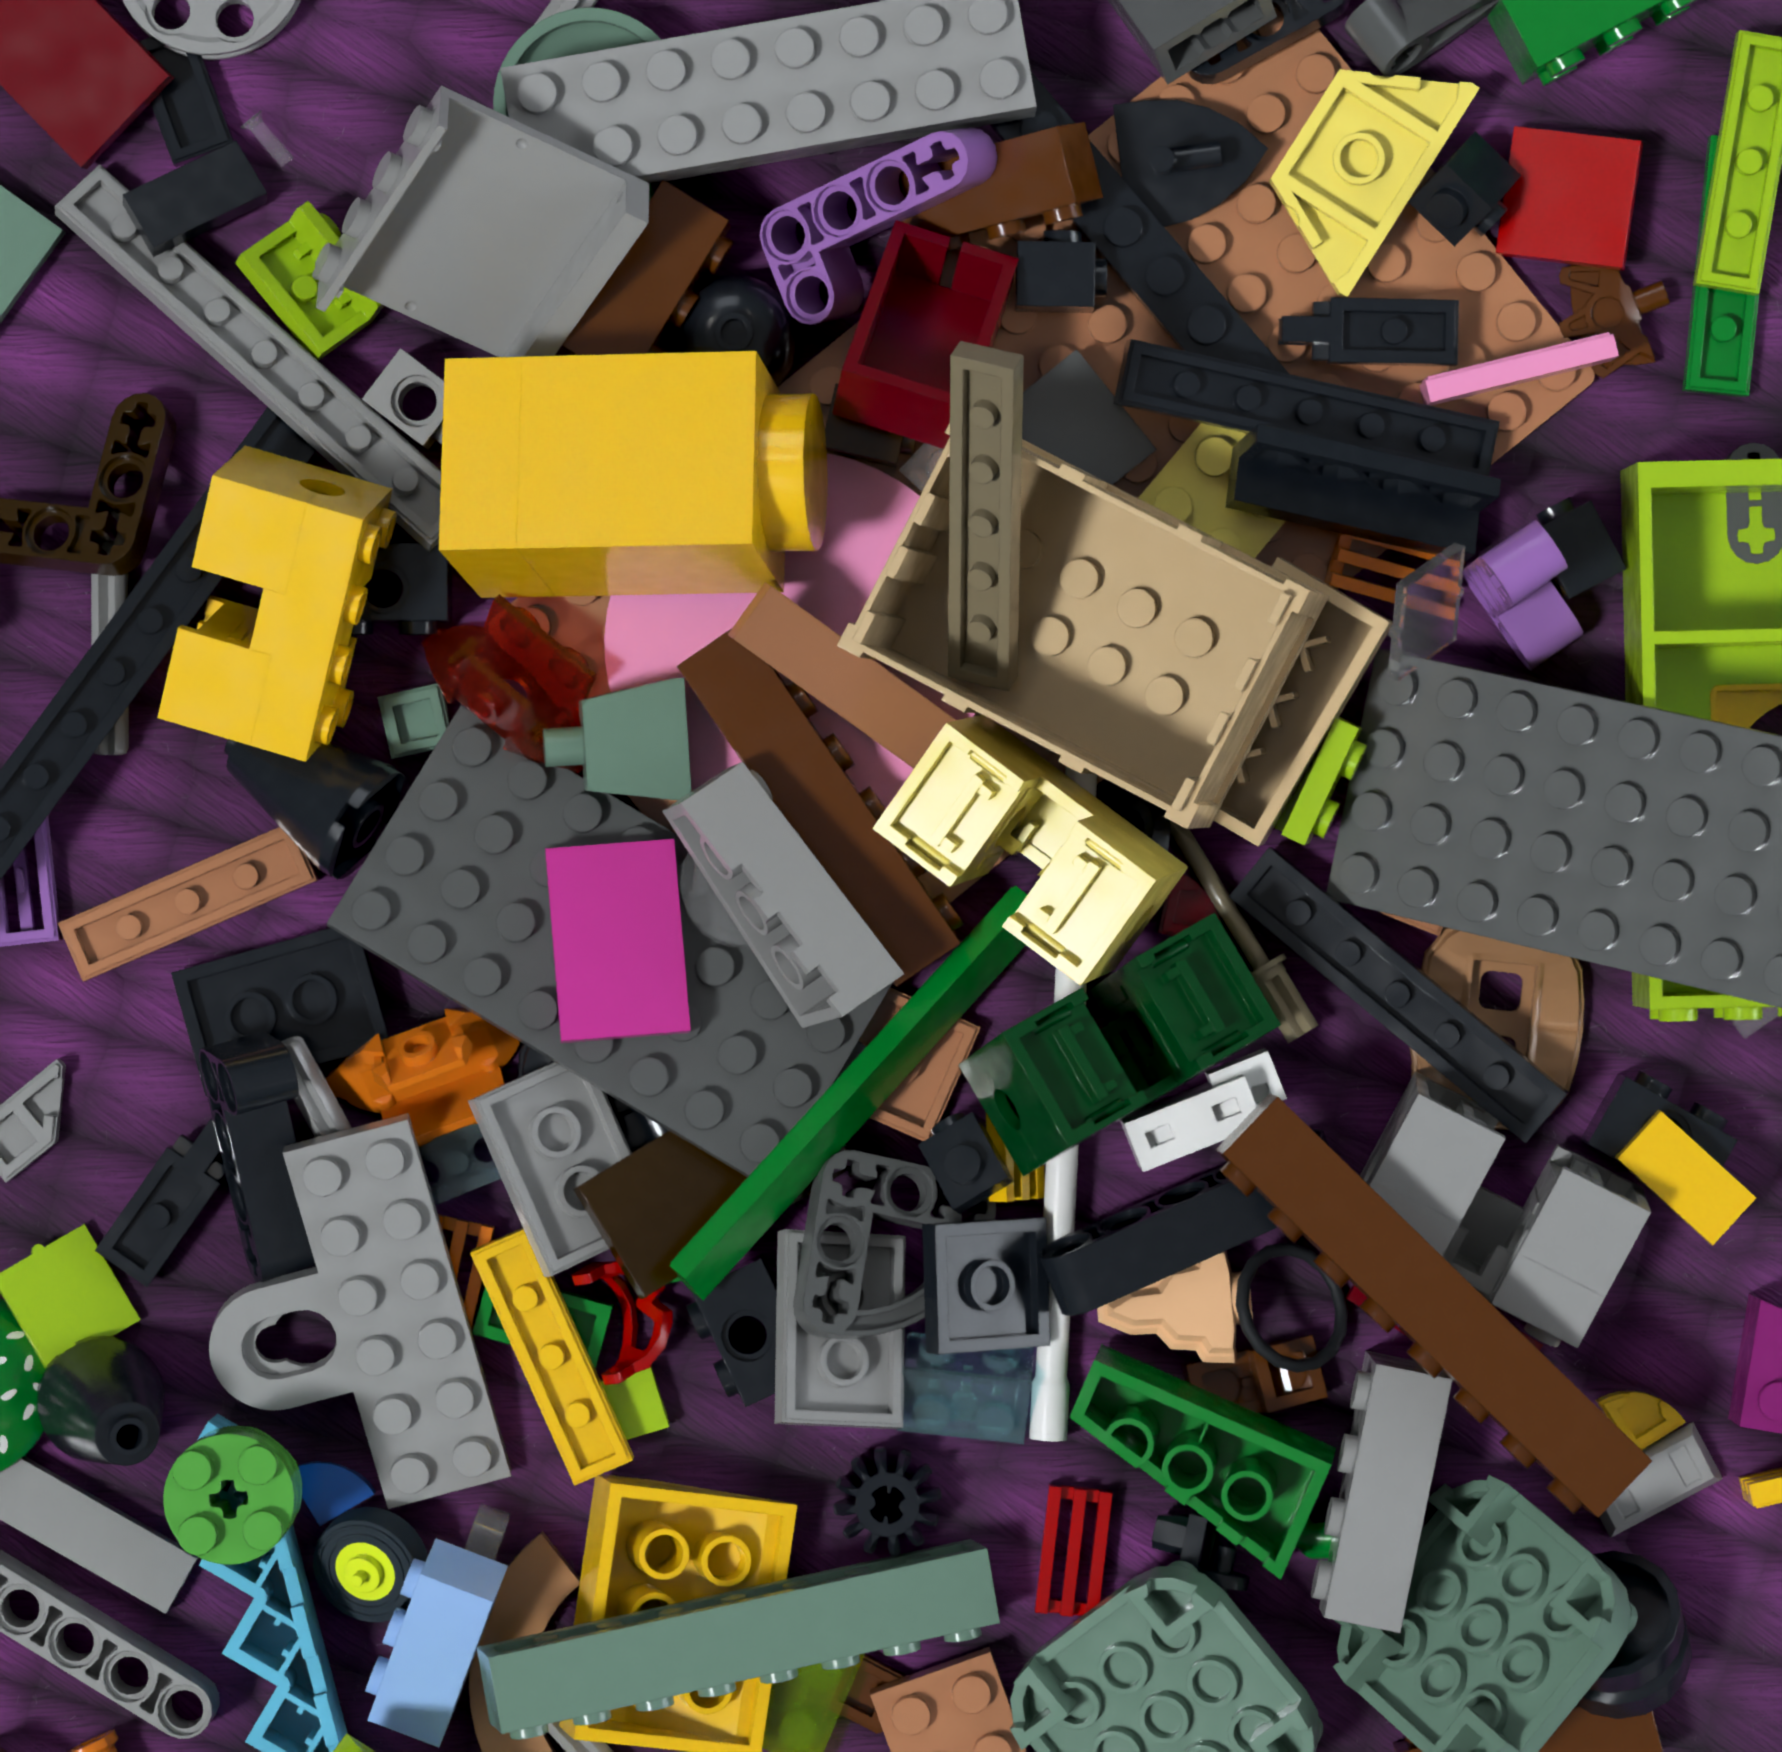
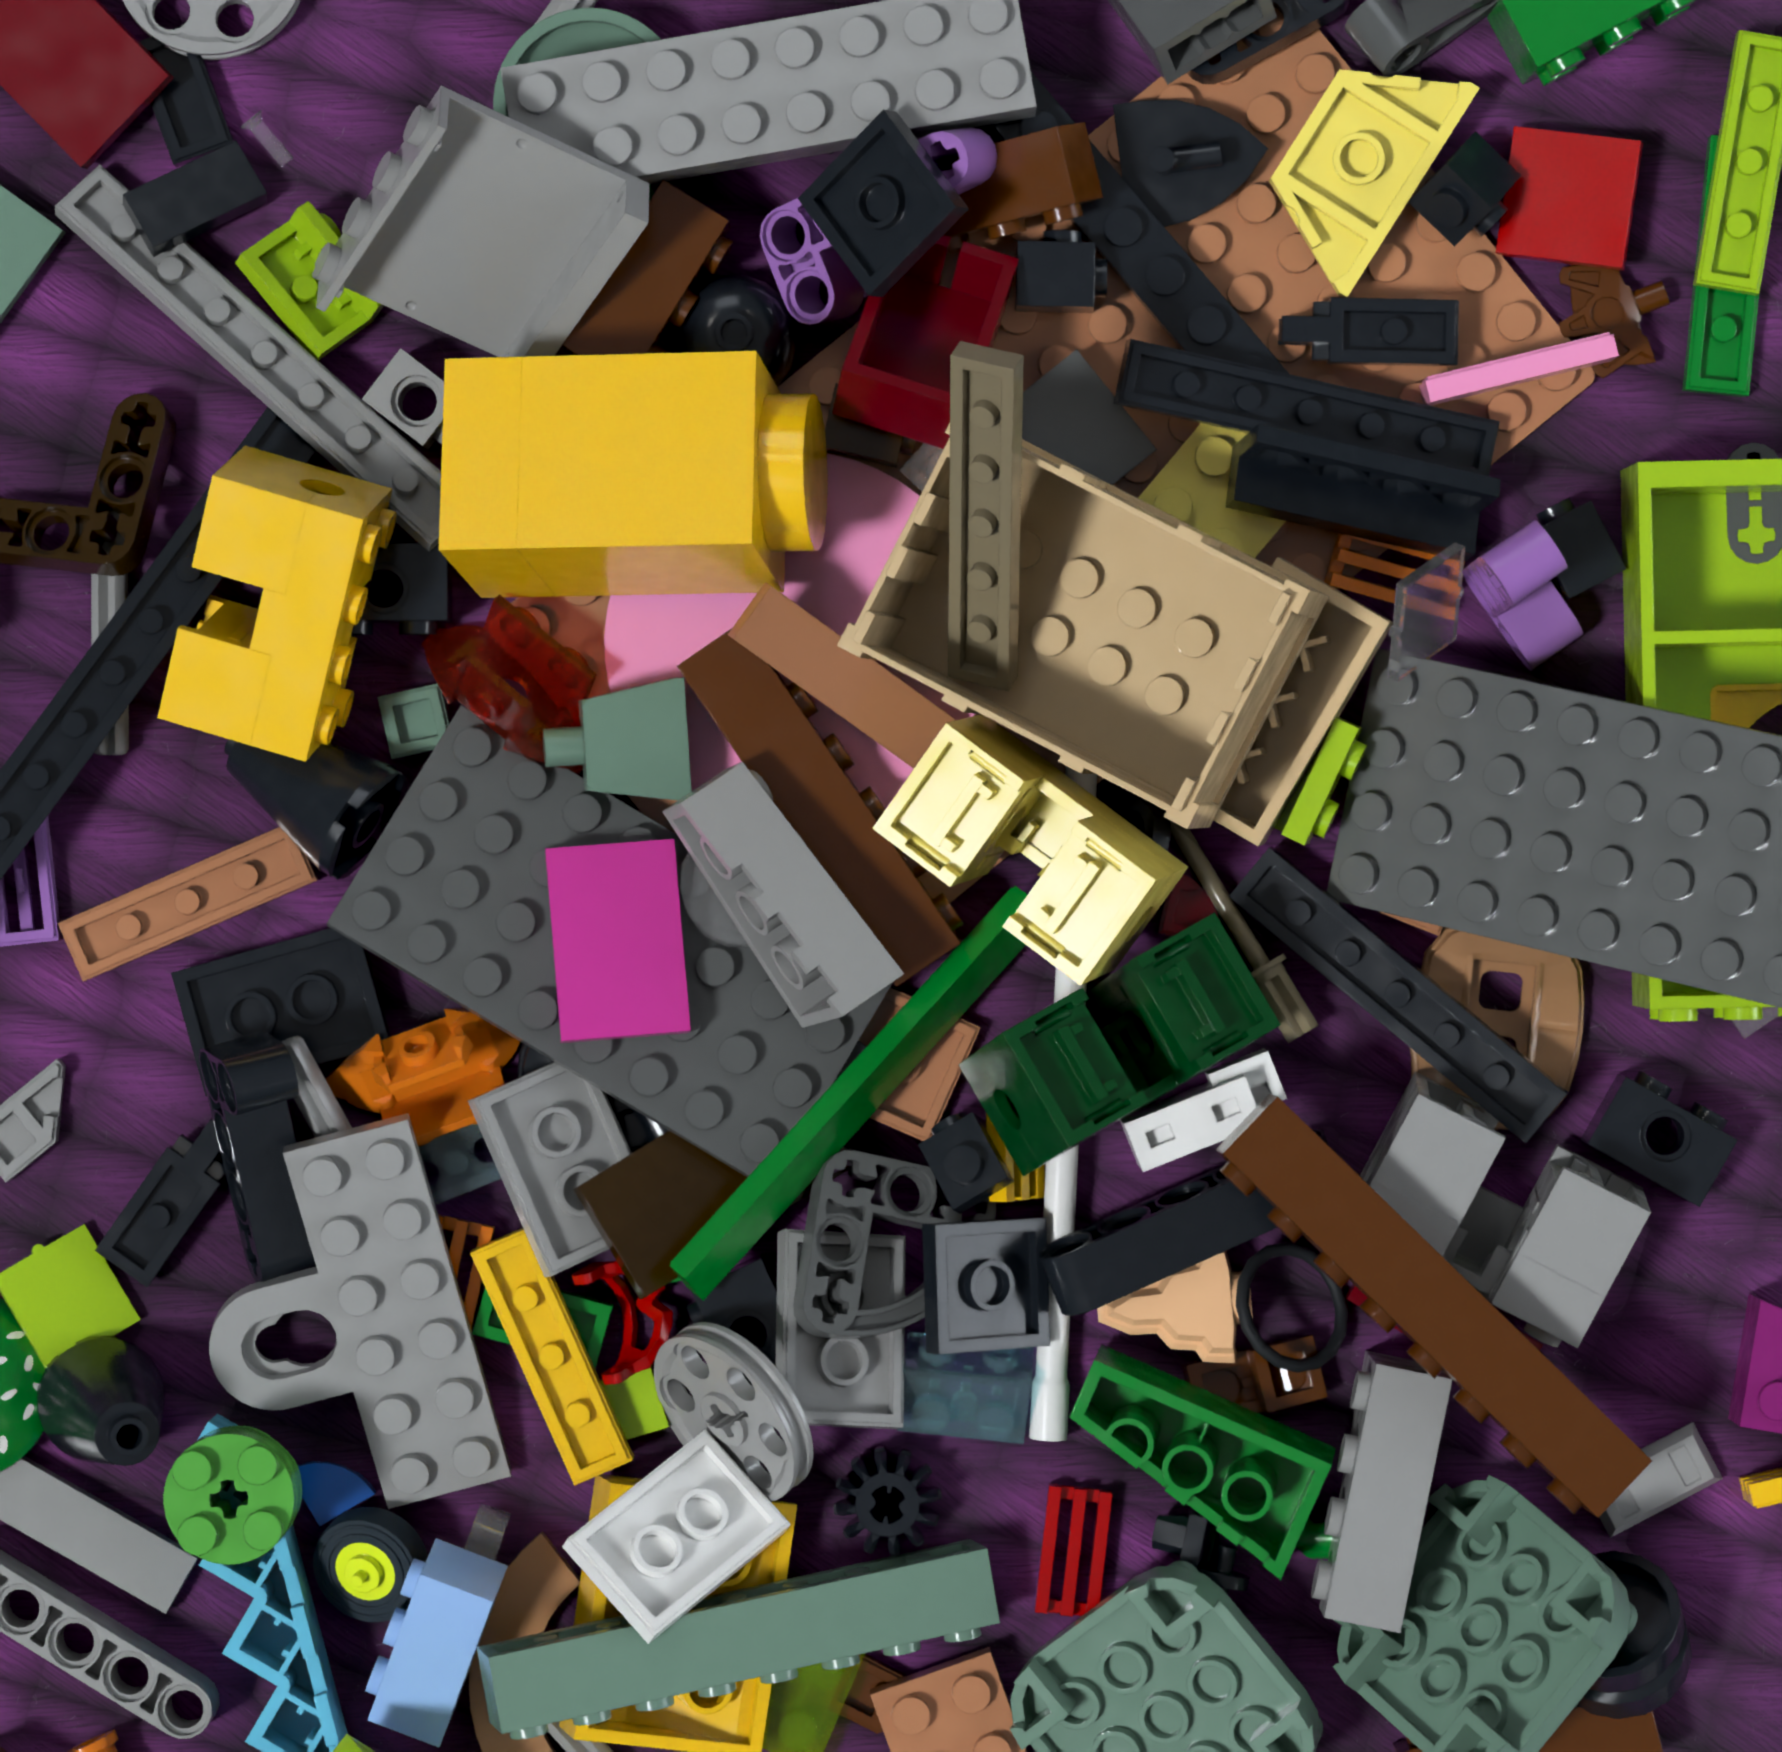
(676, 1536): none -> white tile
(723, 1388): none -> light grey wedge
(883, 203): none -> black plate
(1640, 1415): yellow tile -> none
(1685, 1177): yellow tile -> none

